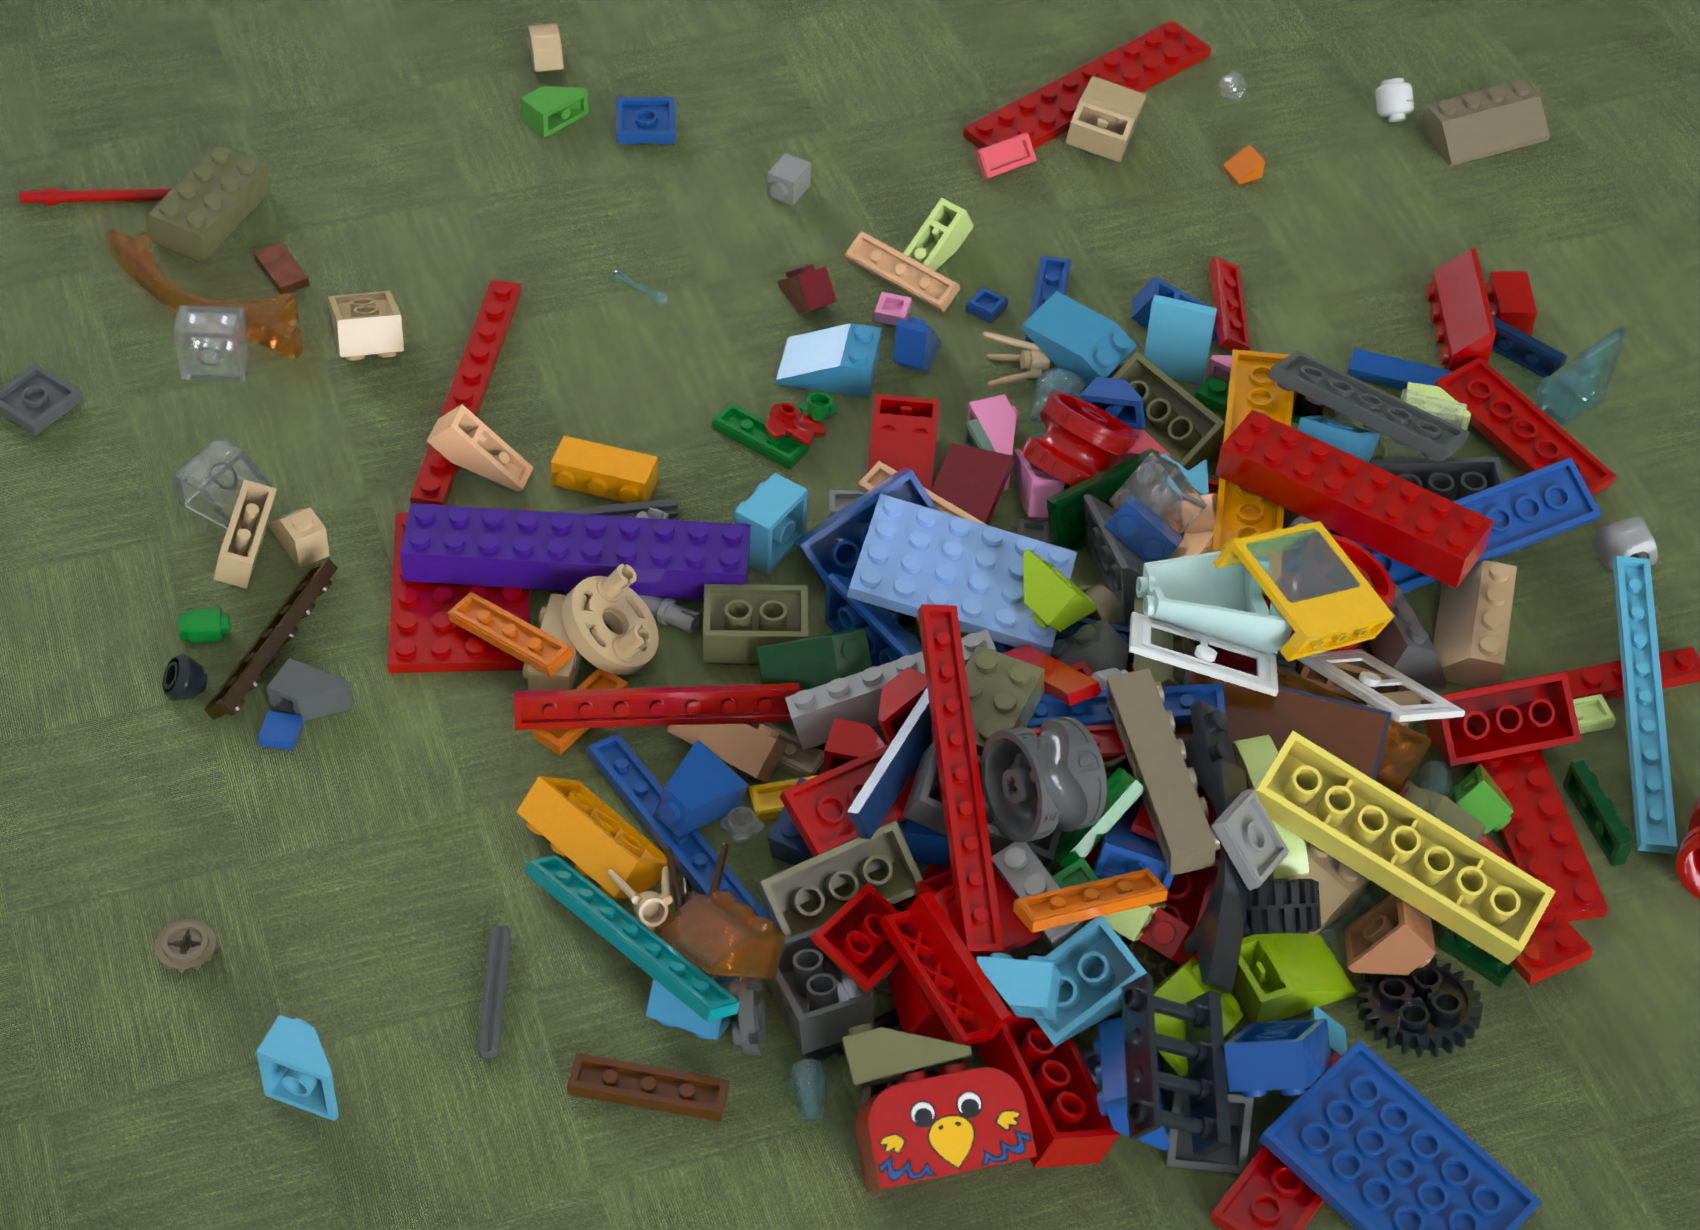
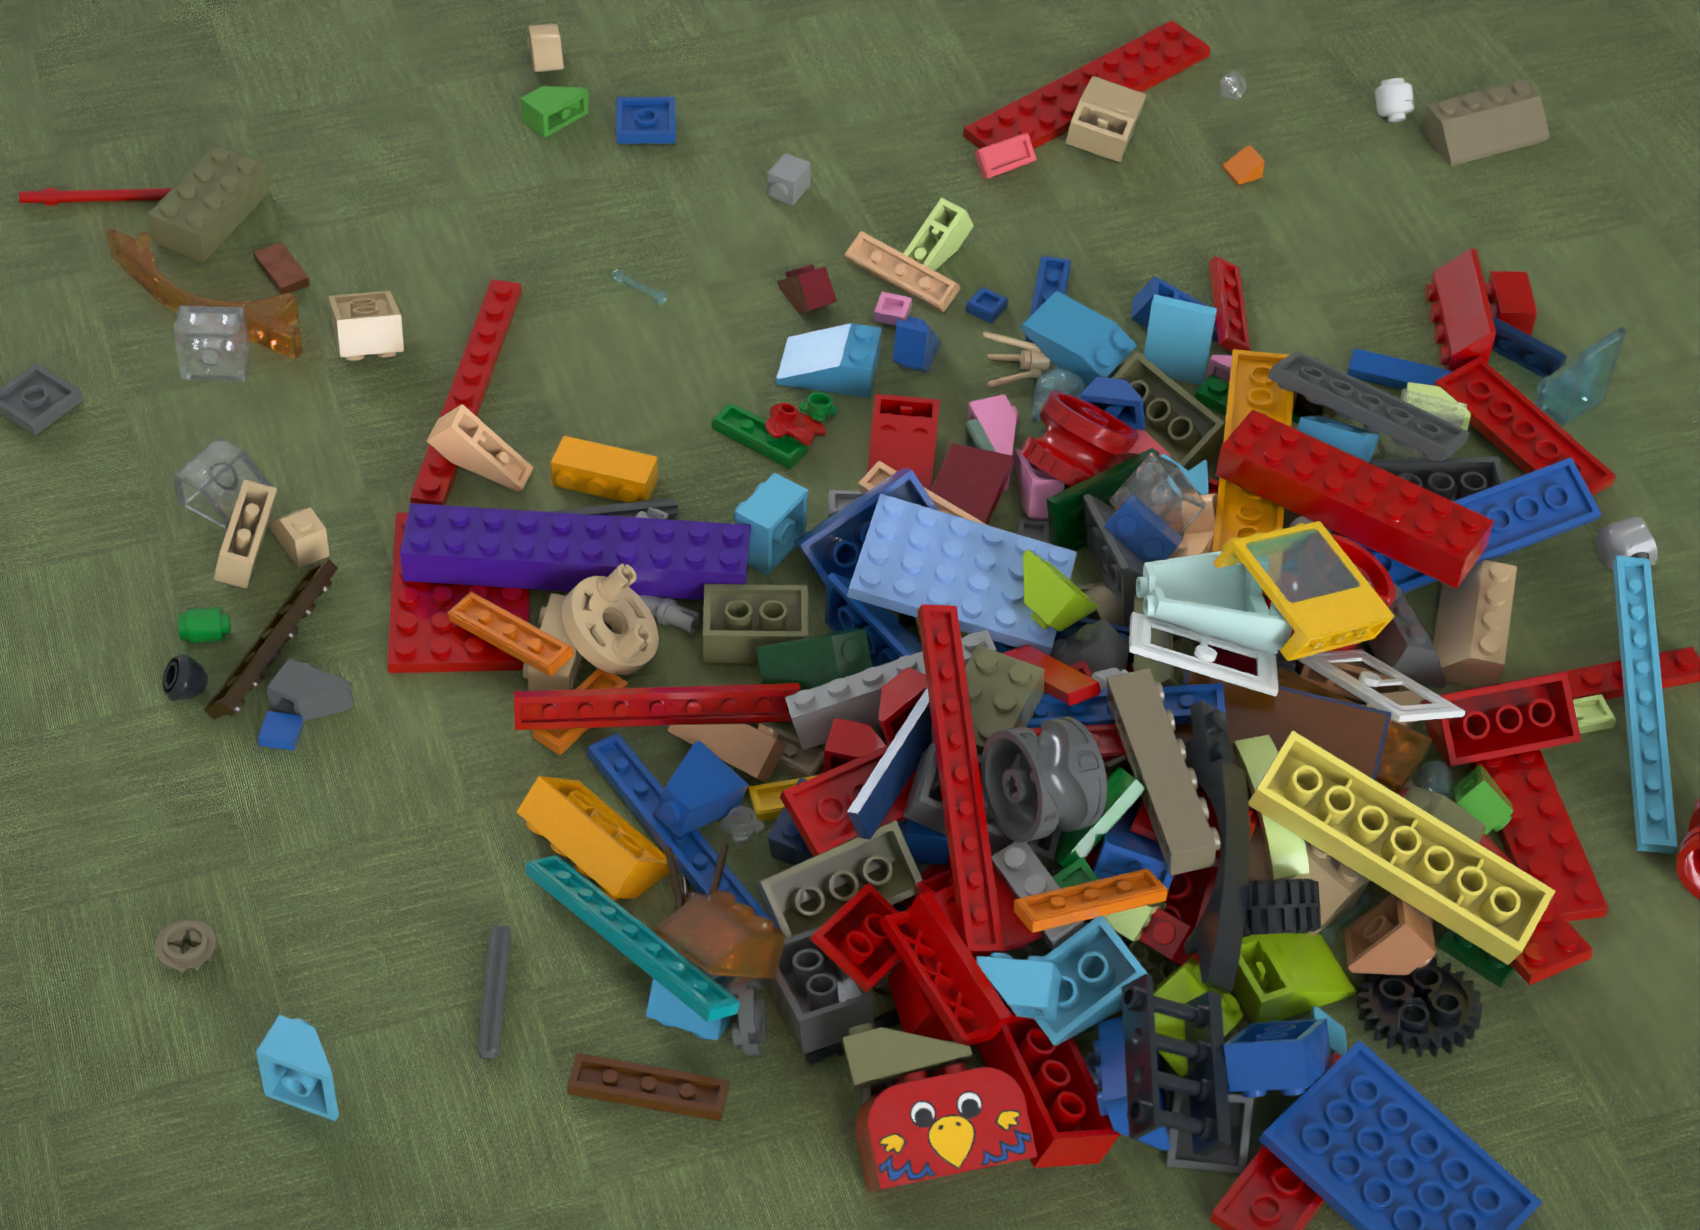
(649, 905): tan plant -> none
(809, 1088): clear light blue cone -> none
(1250, 839): light grey tile -> none
(1598, 813): dark green plate -> none

